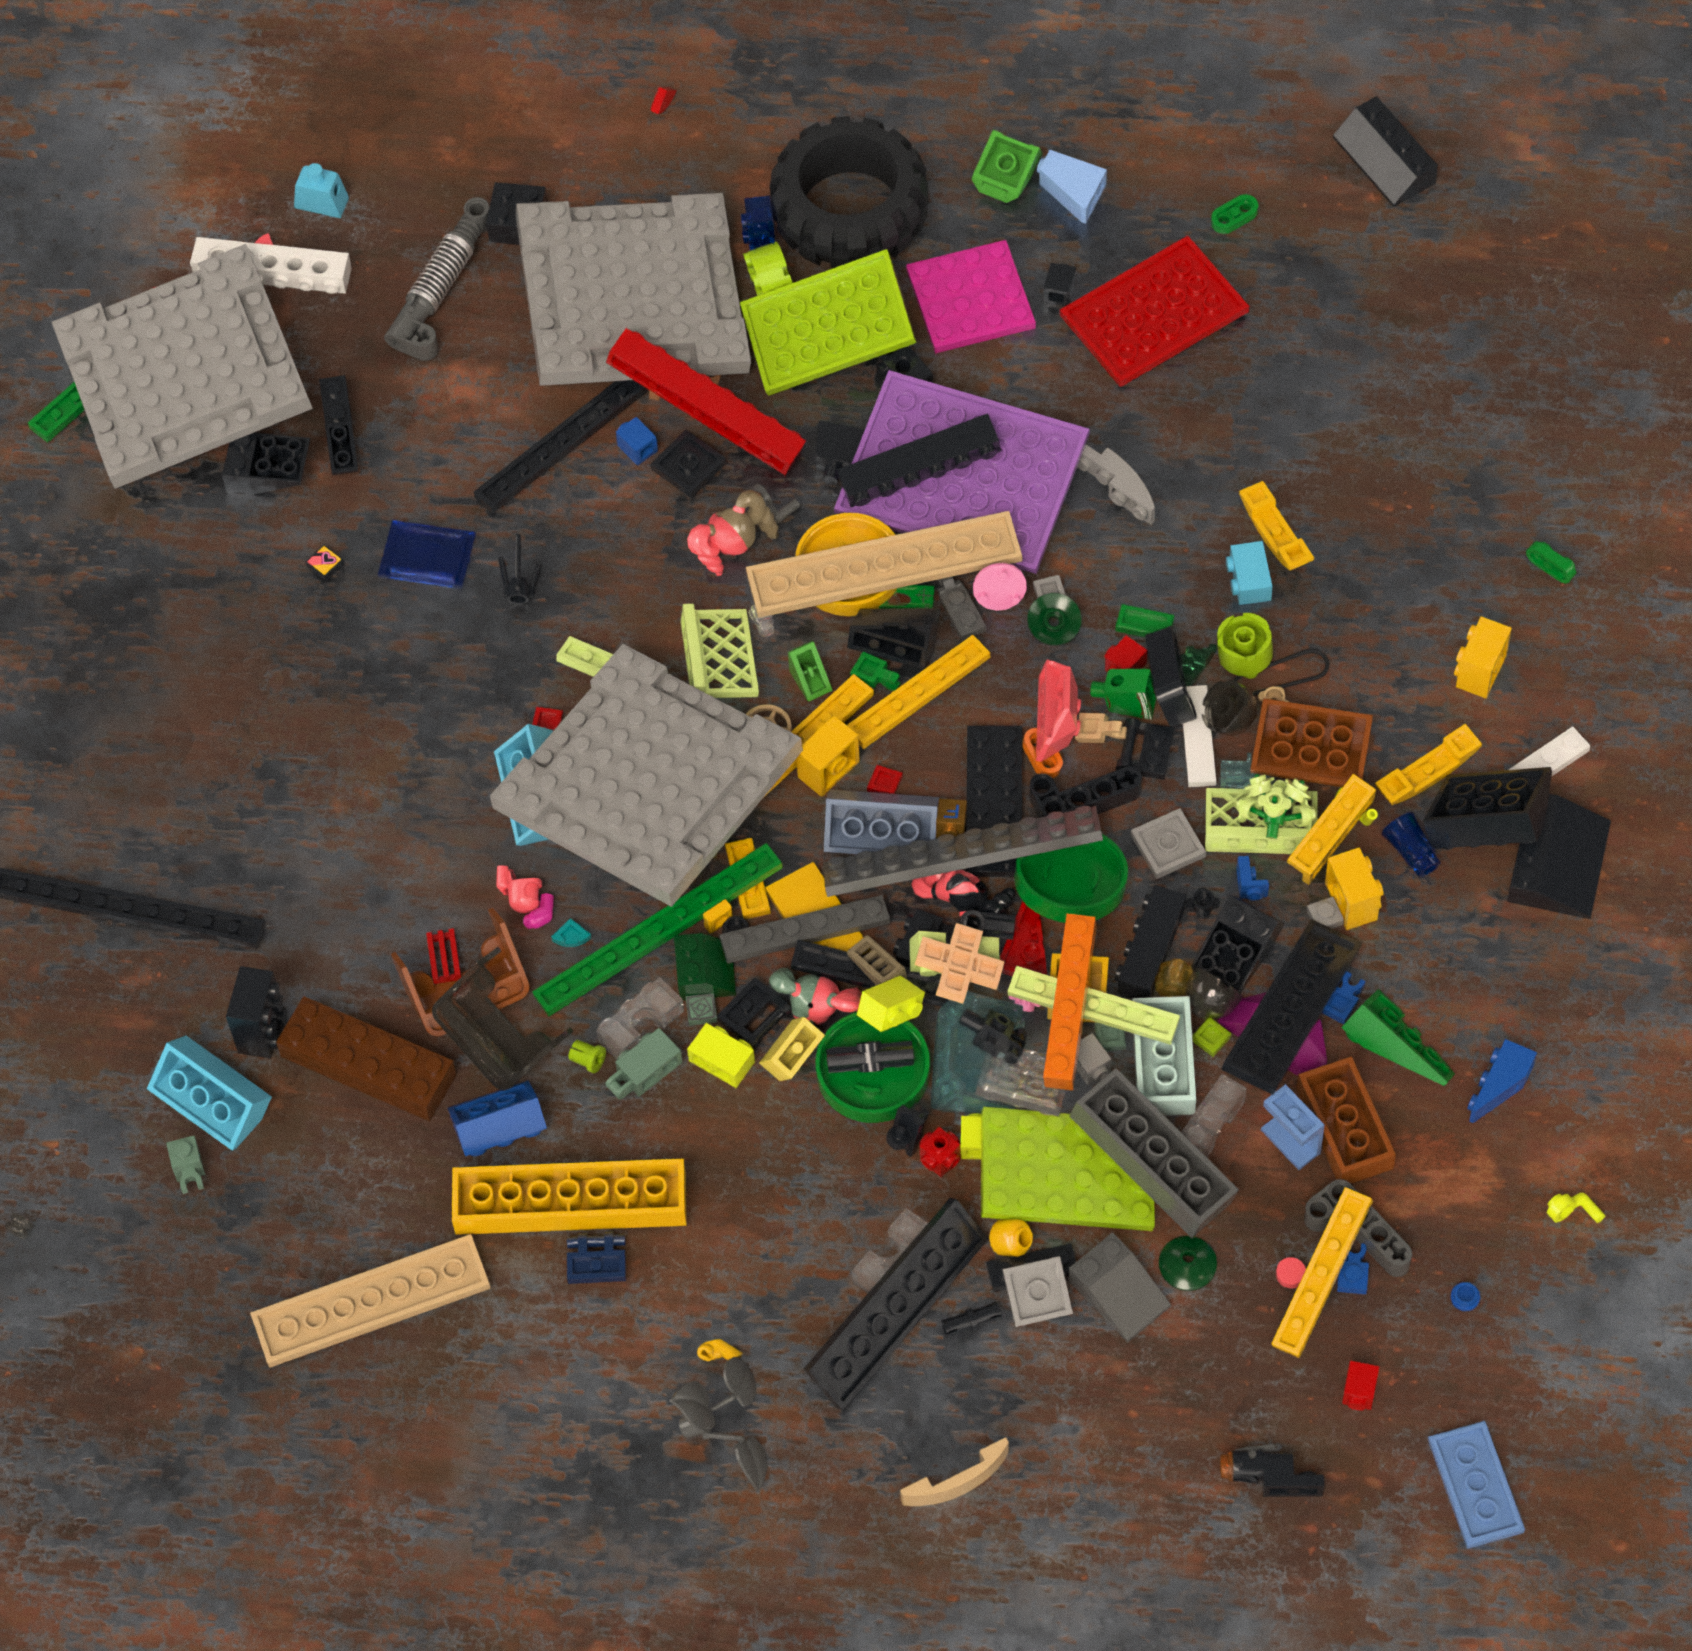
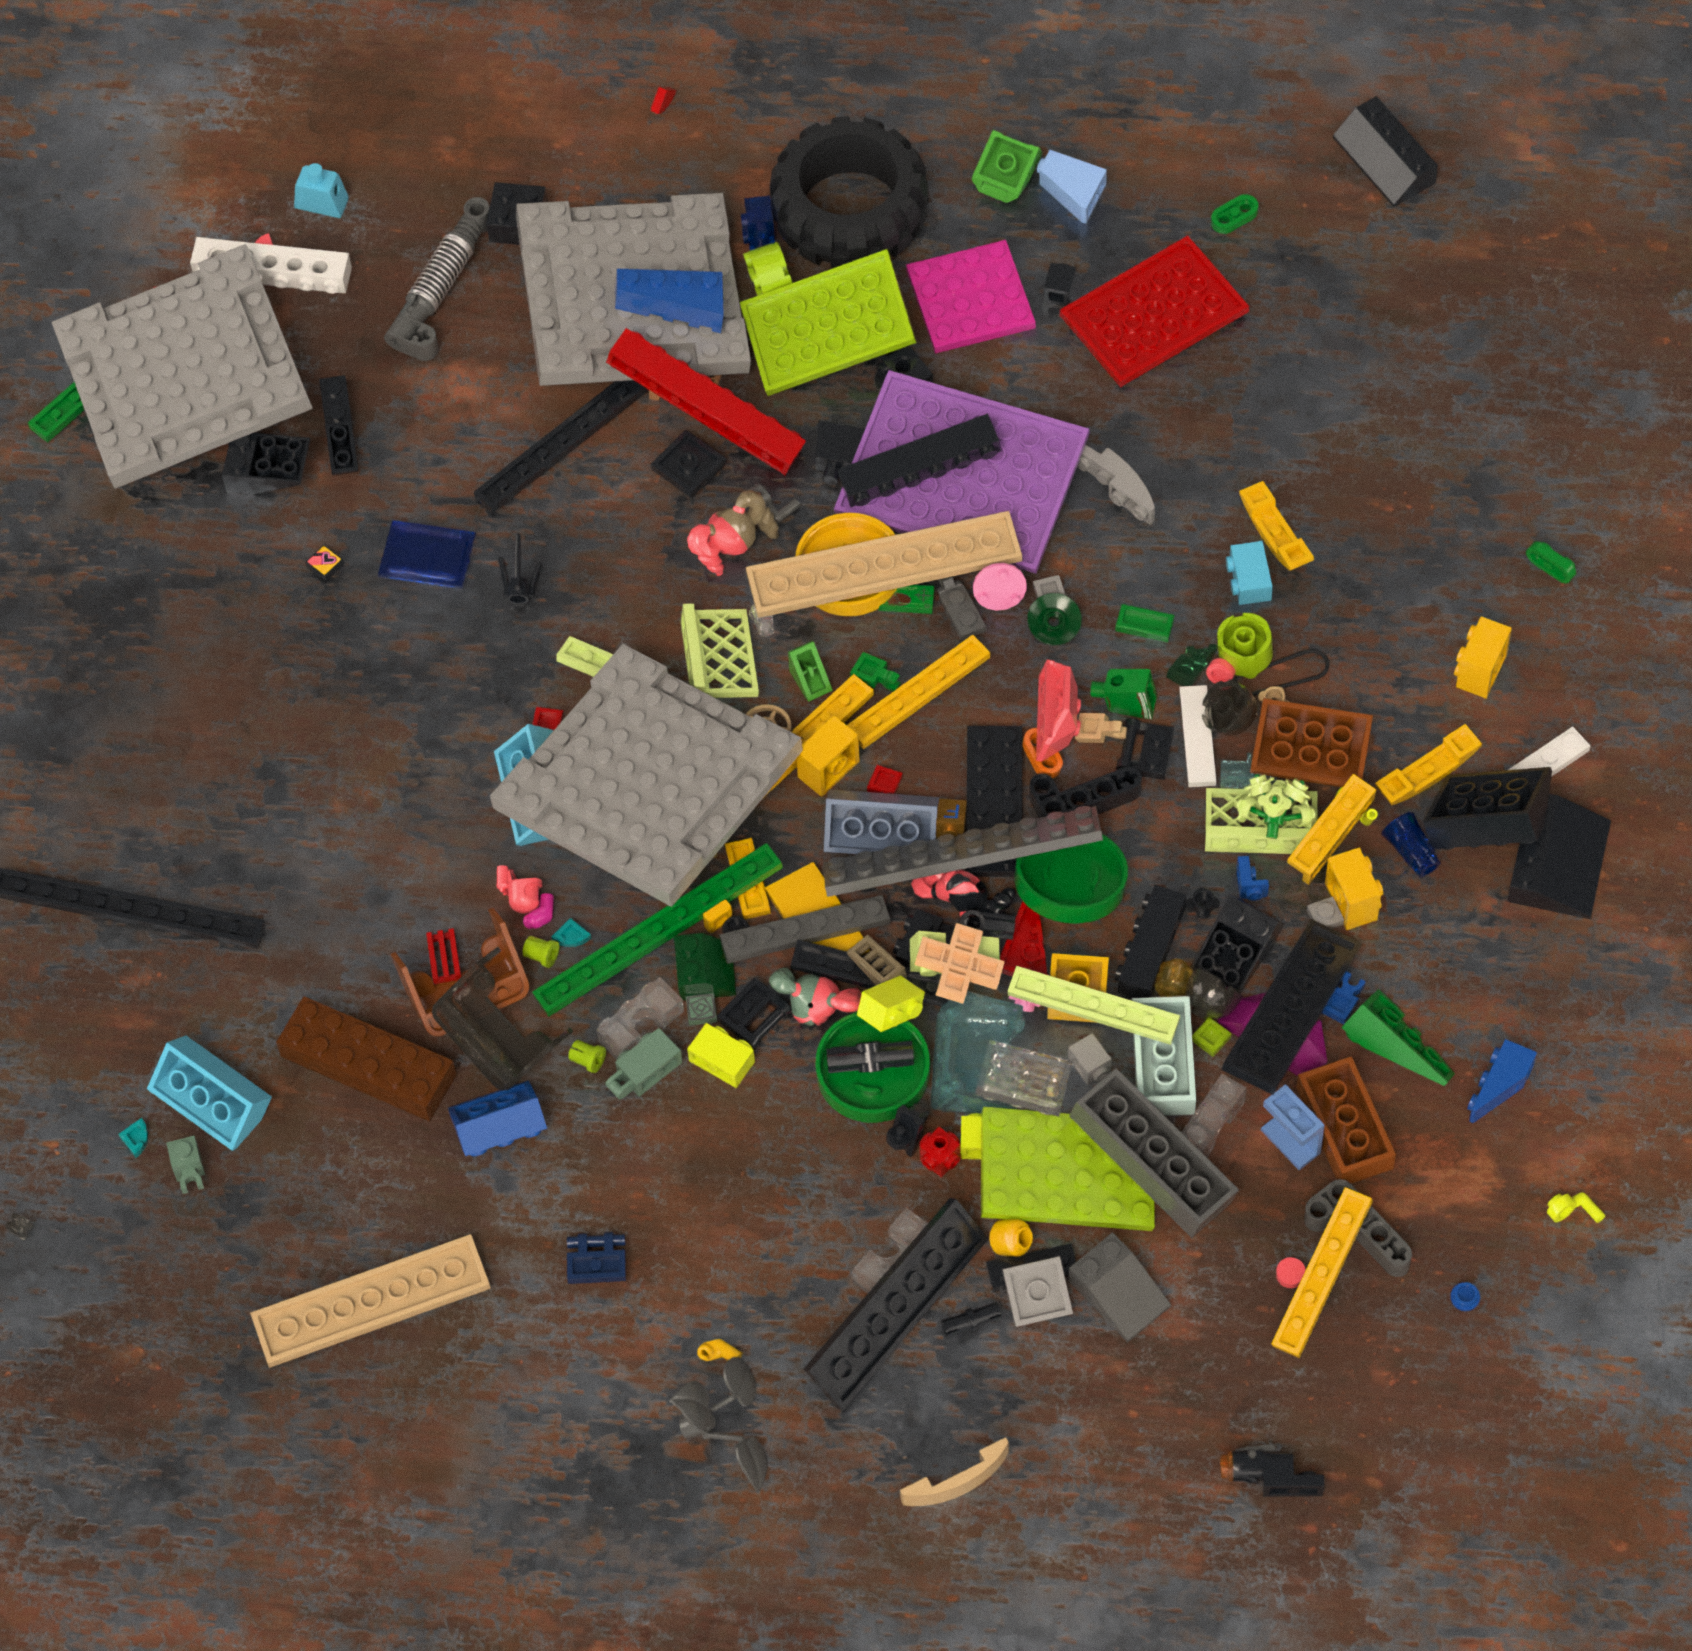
(135, 1137): none -> teal tile
(256, 1012): black brick -> none
(541, 950): none -> lime bush
(569, 1196): yellow brick -> none
(636, 441): blue brick -> none
(672, 294): none -> blue wedge
(791, 1049): light yellow brick -> none
(896, 634): black wedge -> none
(995, 1034): black piece -> none
(1070, 1002): orange brick -> none
(1110, 1037): sand green tile -> none
(1125, 655): red brick -> none
(1168, 843): light grey plate -> none
(1169, 677): black beam -> none
(1186, 1275): dark green dish -> none
(1220, 670): none -> coral tile
(1354, 1273): blue plate -> none
(1360, 1386): red brick -> none
(1476, 1484): medium blue tile -> none

